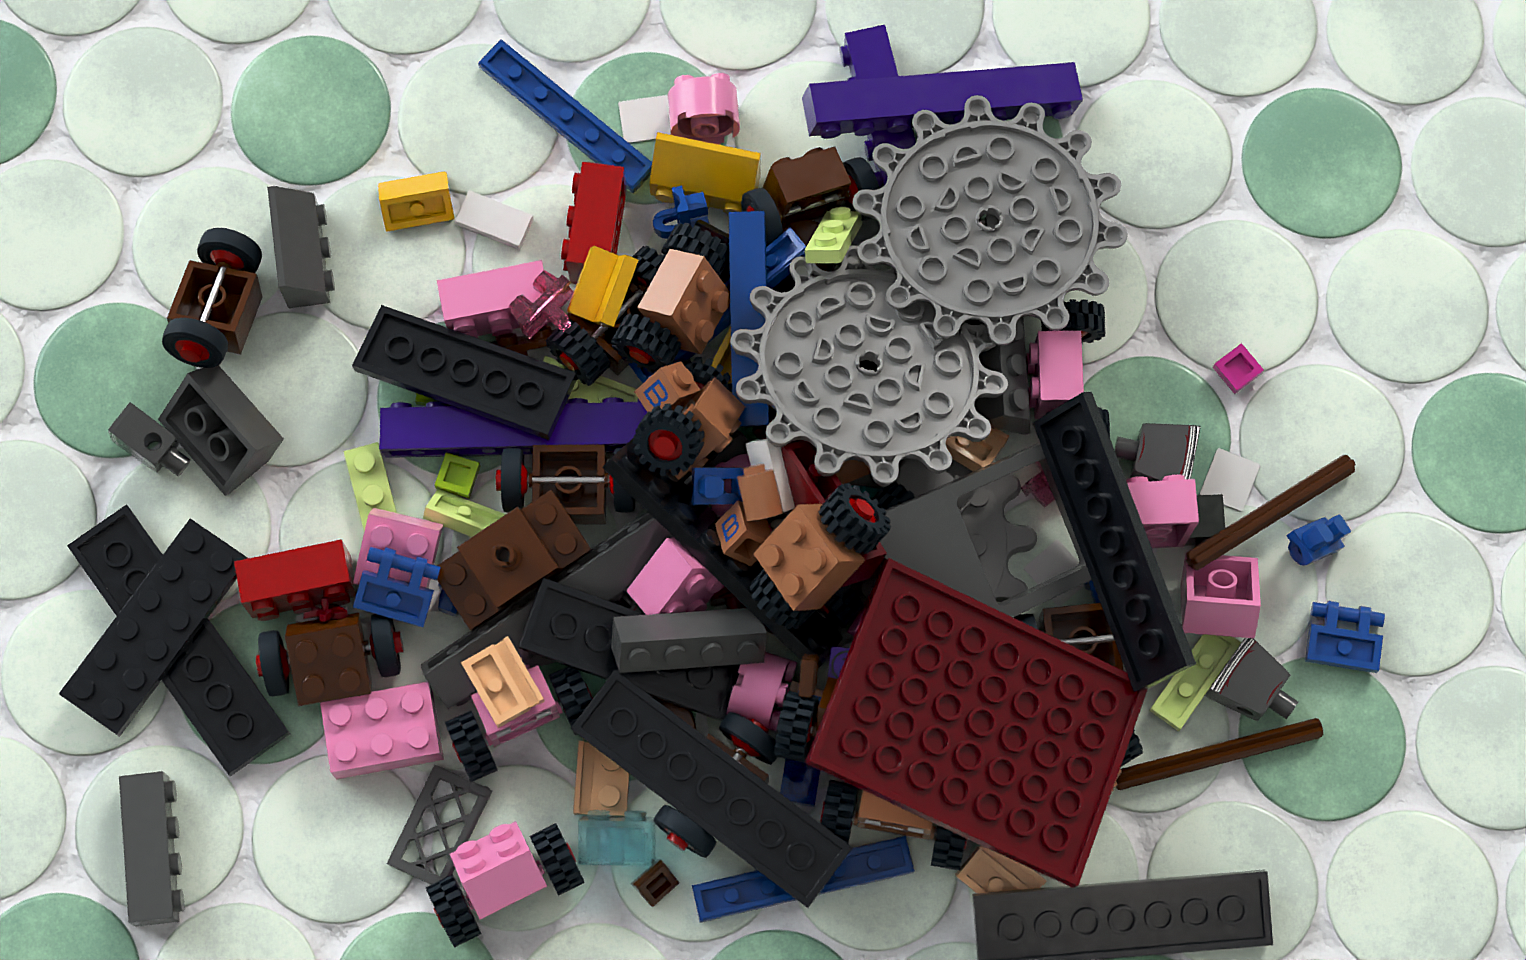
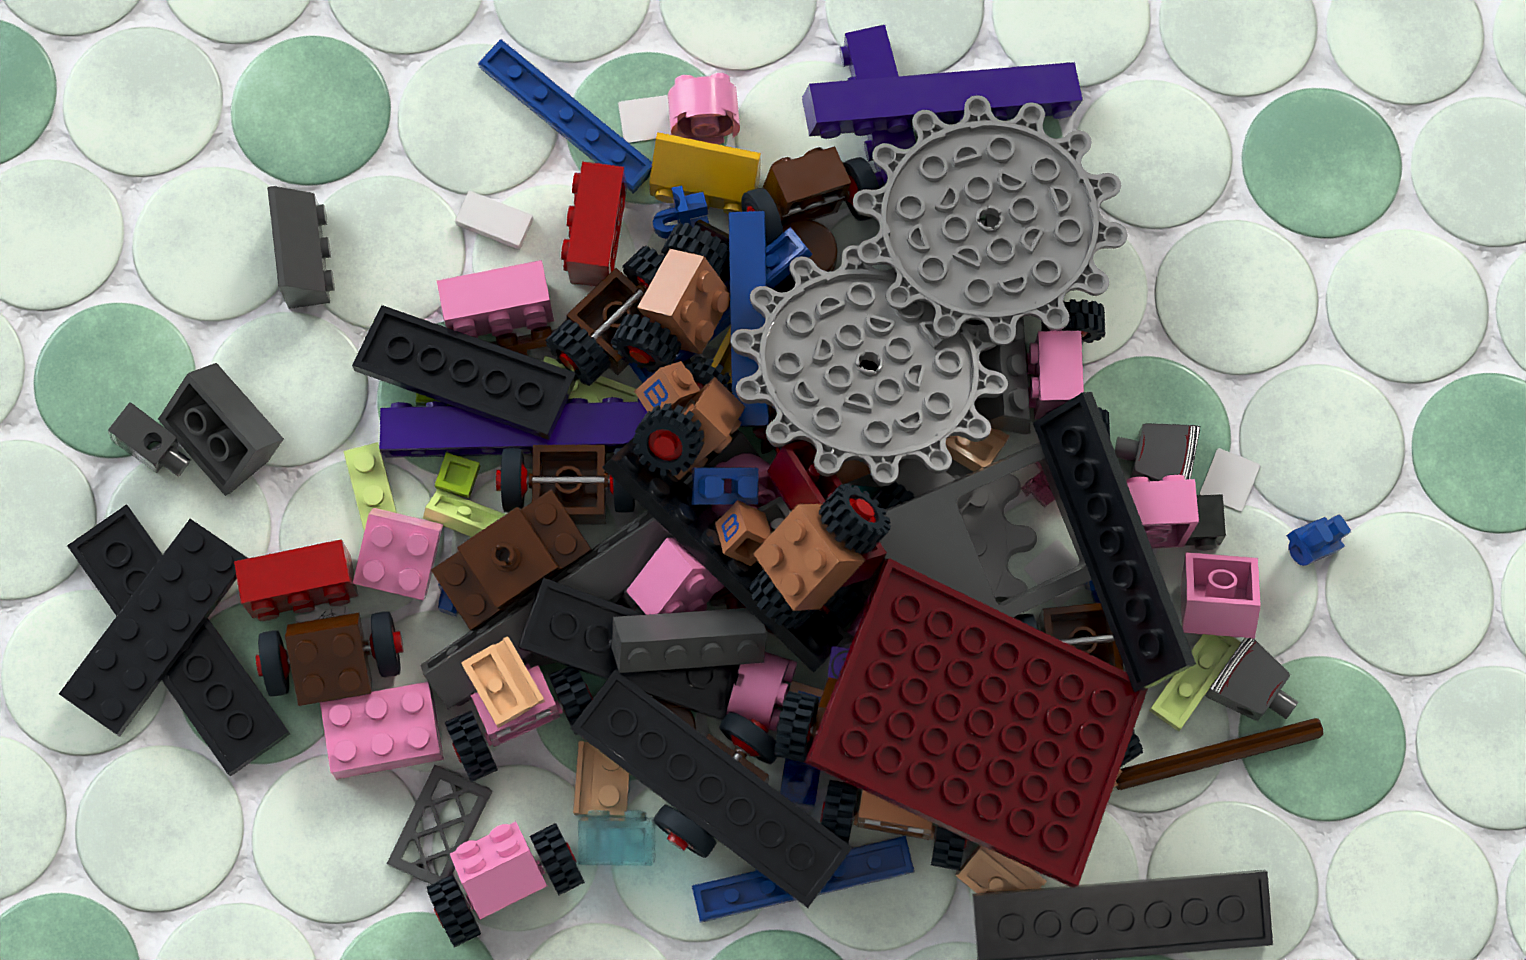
(149, 848): dark grey brick -> none
(215, 300): brick -> none
(327, 611): dark red plant -> none
(394, 597): blue plate -> none
(415, 201): yellow panel -> none
(546, 308): clear pink hips -> none
(602, 286): yellow panel -> none
(655, 882): reddish brown slope -> none
(759, 493): nougat brick -> none
(765, 453): white tile -> none
(808, 675): reddish brown tile -> none
(833, 236): yellowish green plate -> none
(1238, 368): dark pink plate -> none
(1270, 512): reddish brown axle -> none
(1345, 647): blue plate -> none

